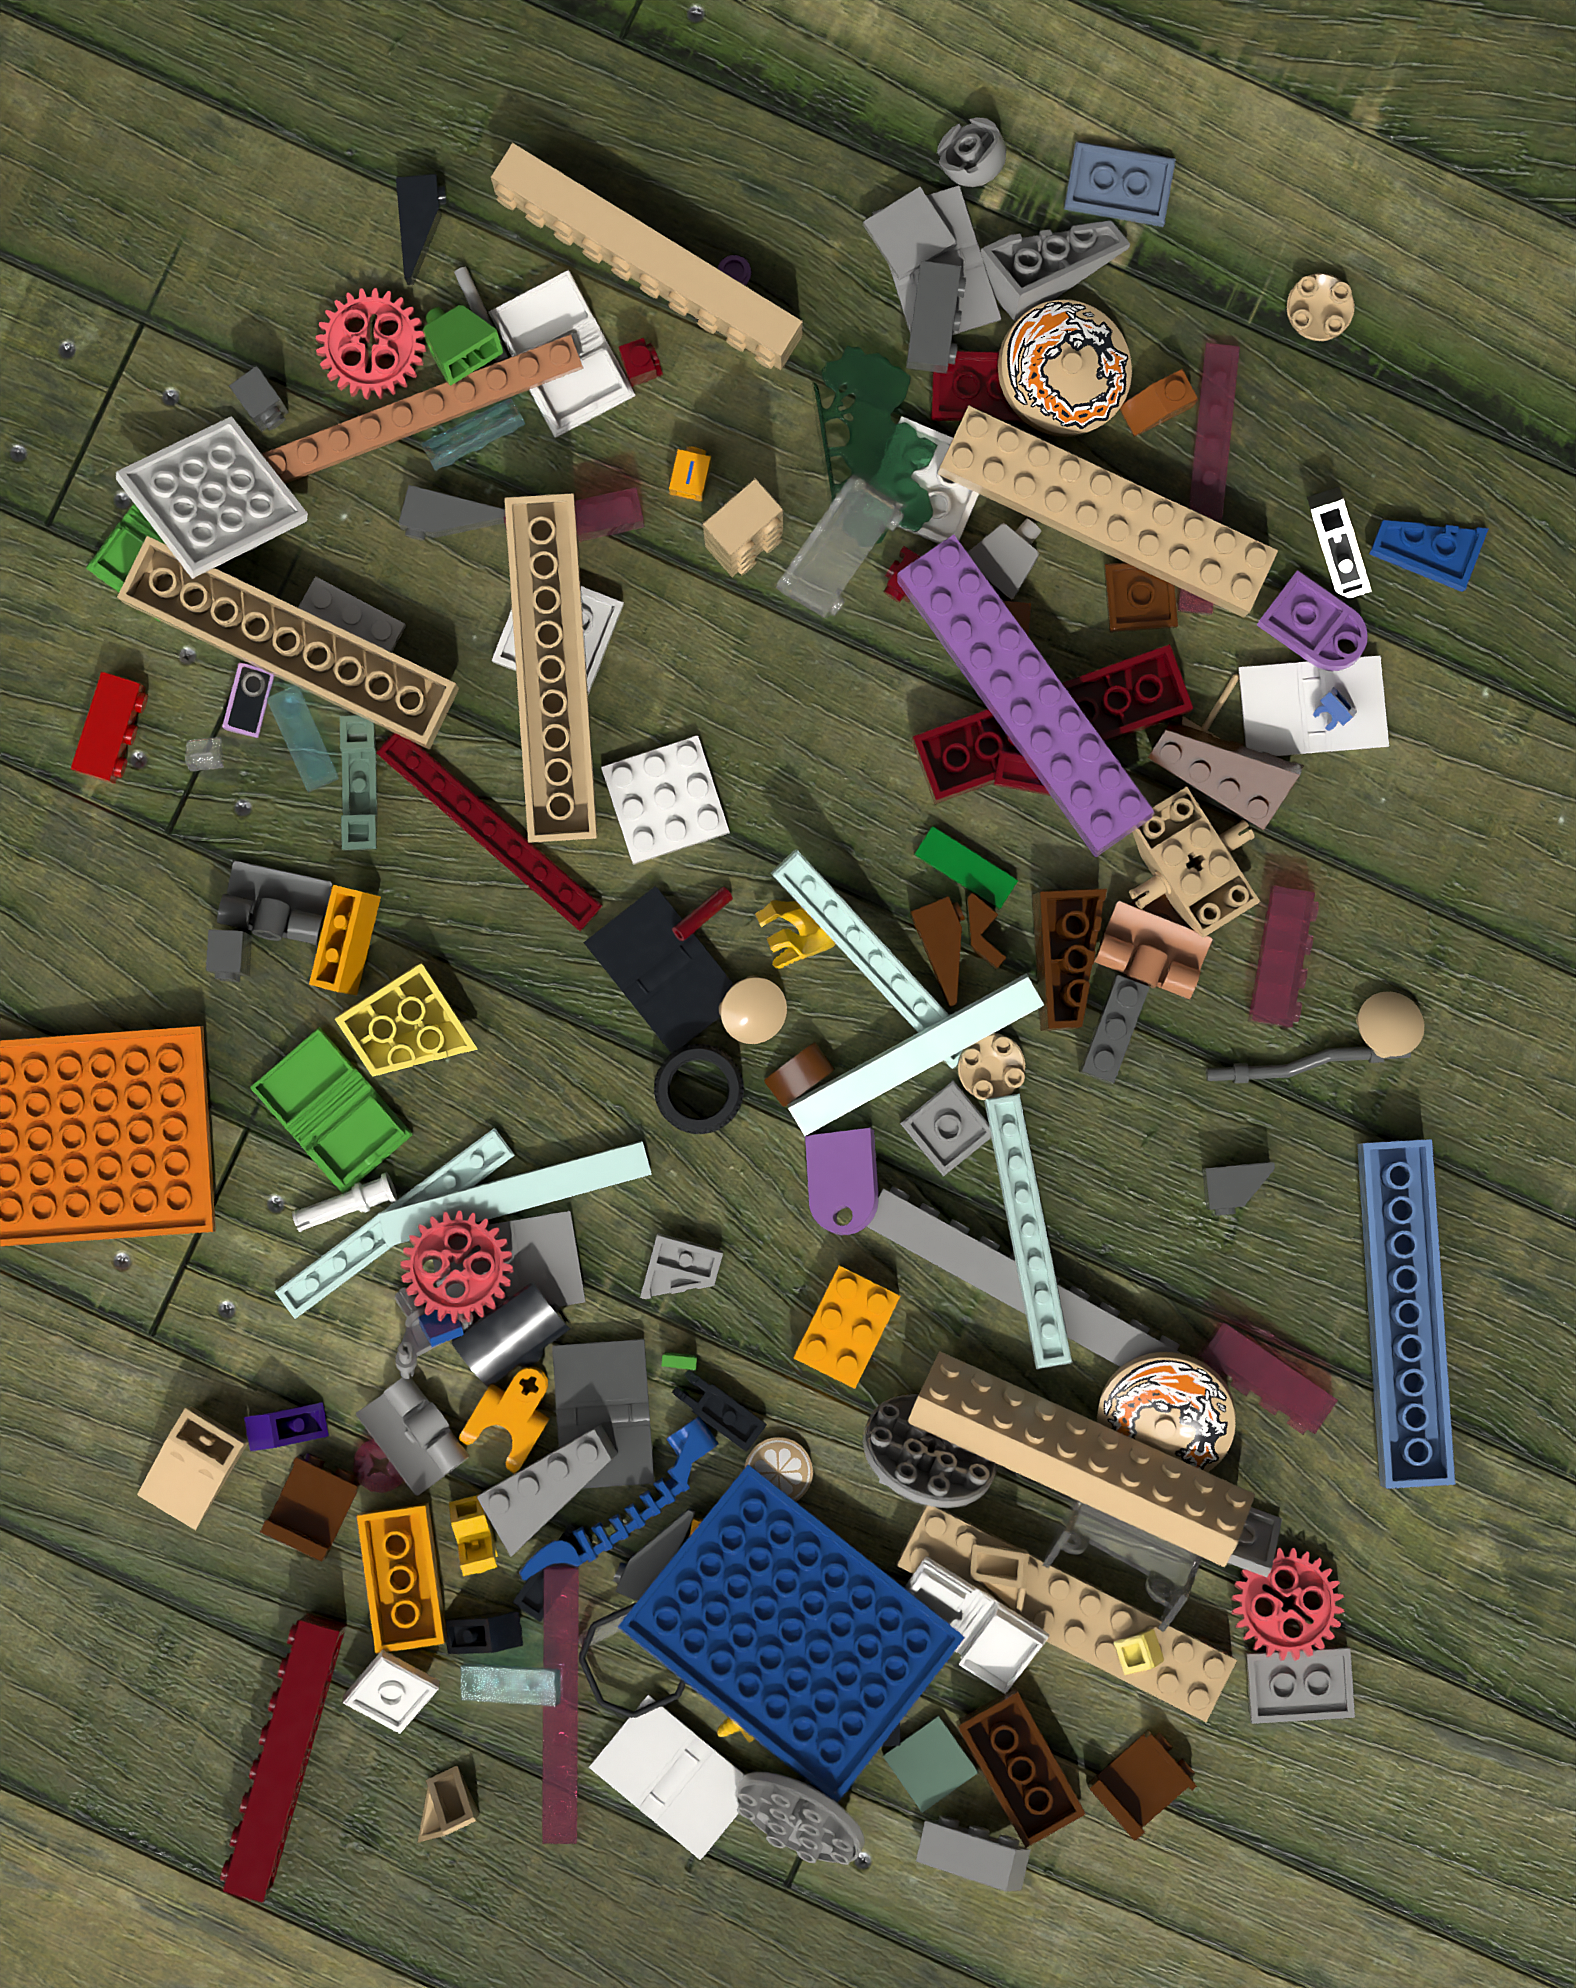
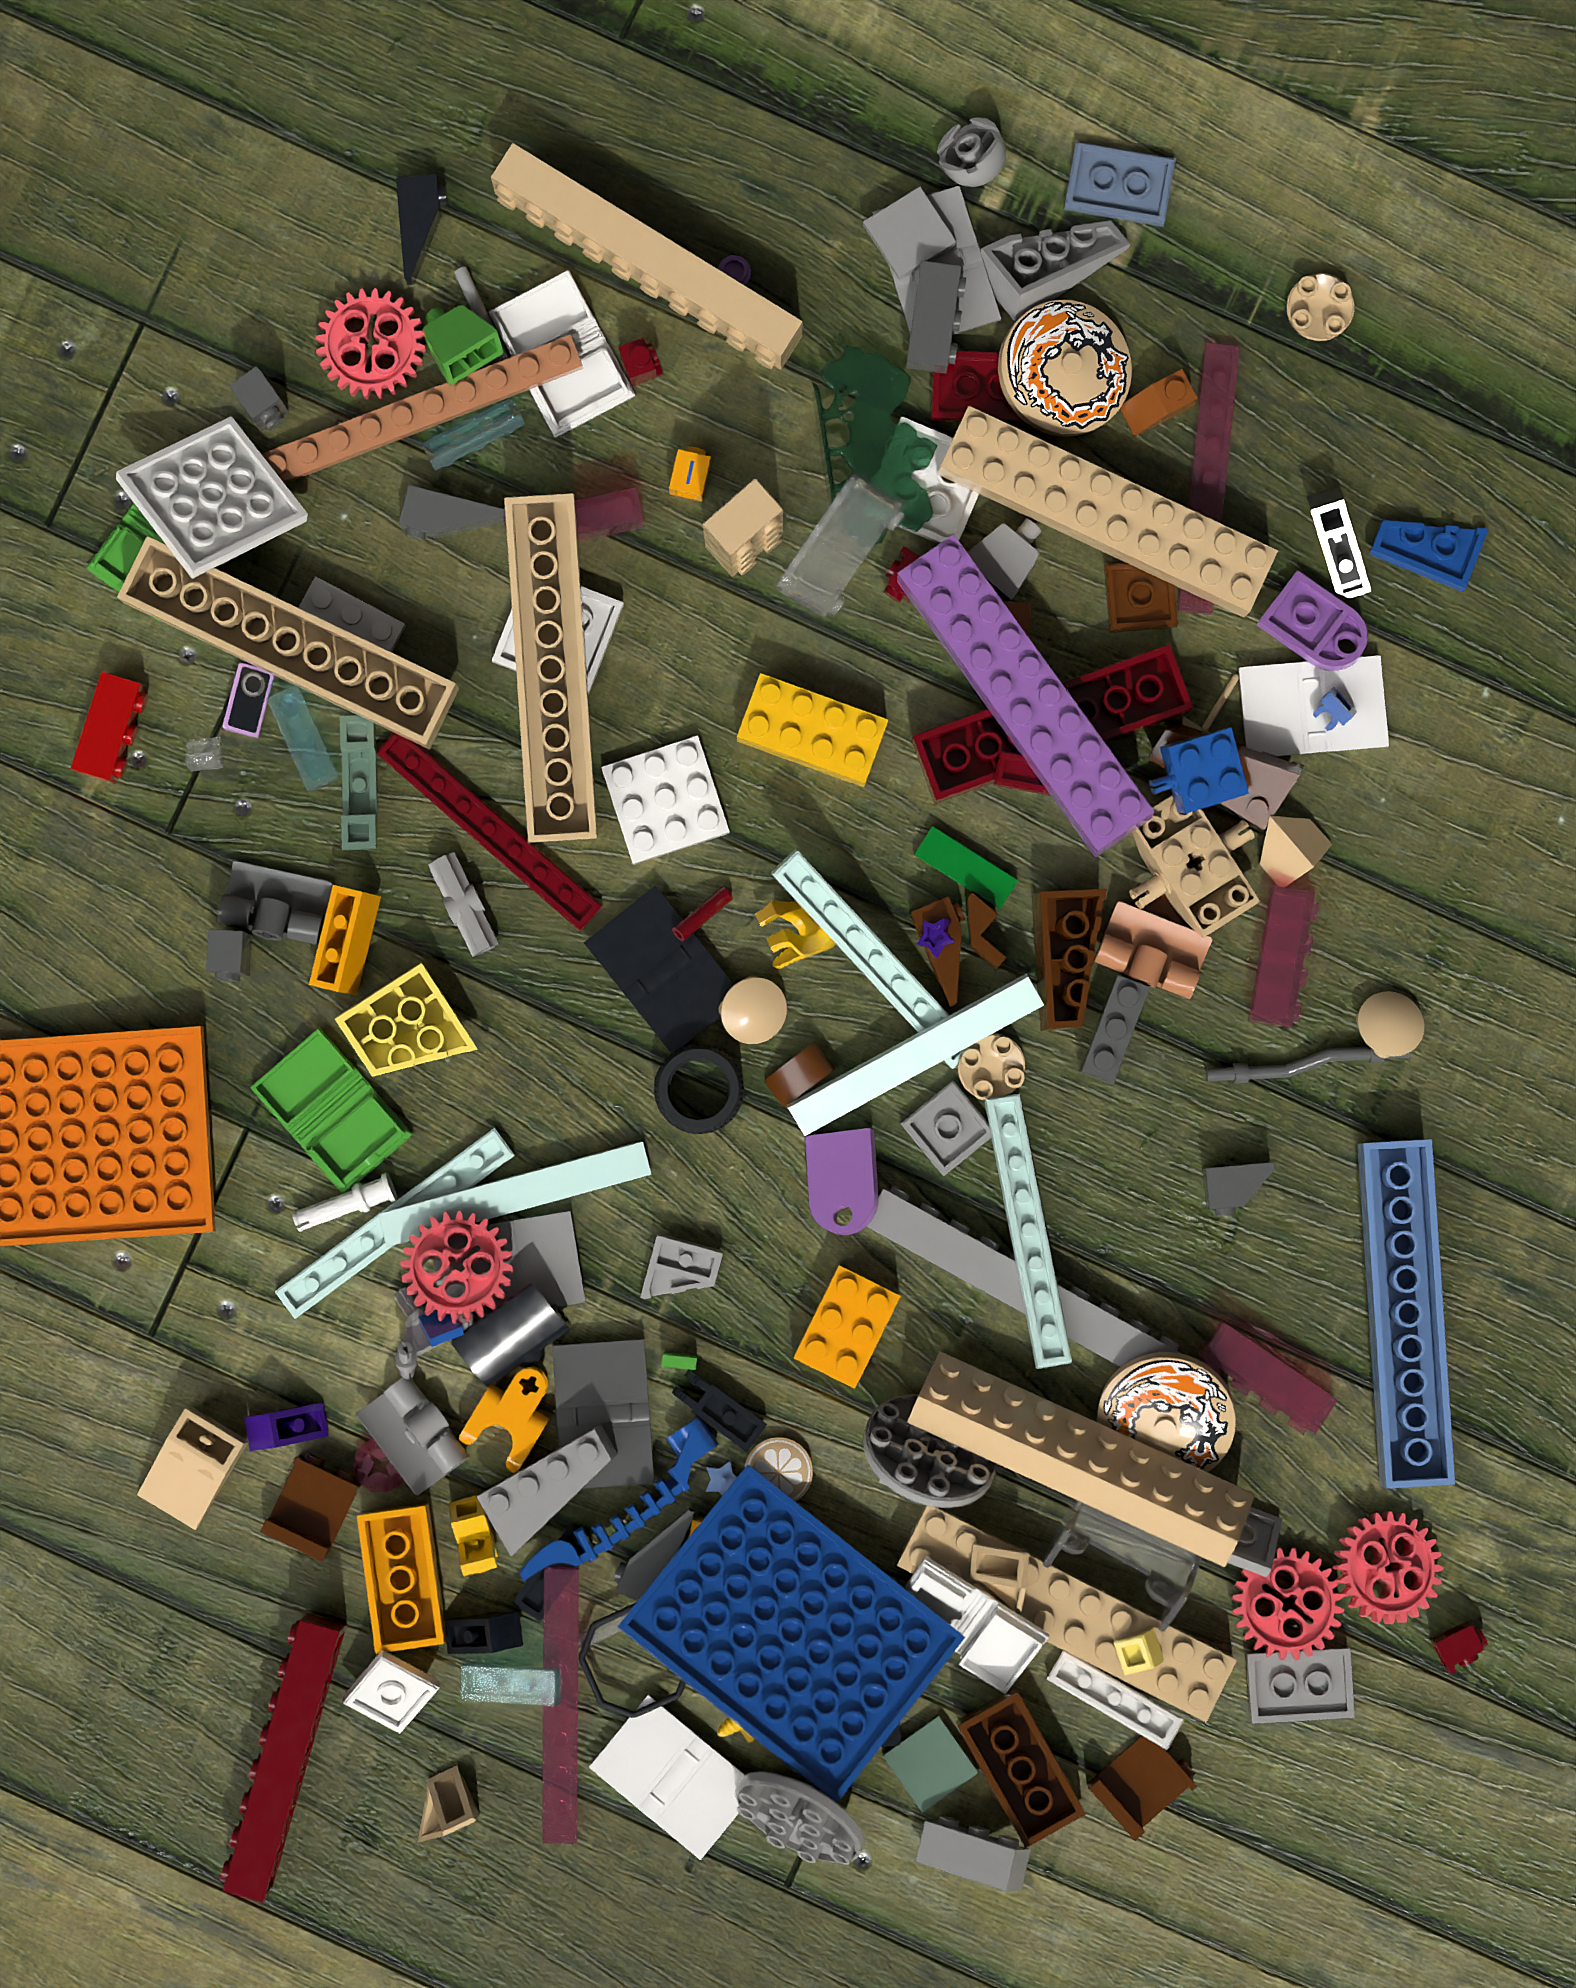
(463, 904): none -> light grey piece
(720, 1478): none -> light blue piece
(812, 730): none -> yellow brick
(936, 936): none -> dark purple piece
(1115, 1699): none -> white tile
(1202, 771): none -> blue plate
(1291, 848): none -> tan slope
(1415, 1559): none -> coral gear
(1459, 1646): none -> dark red brick

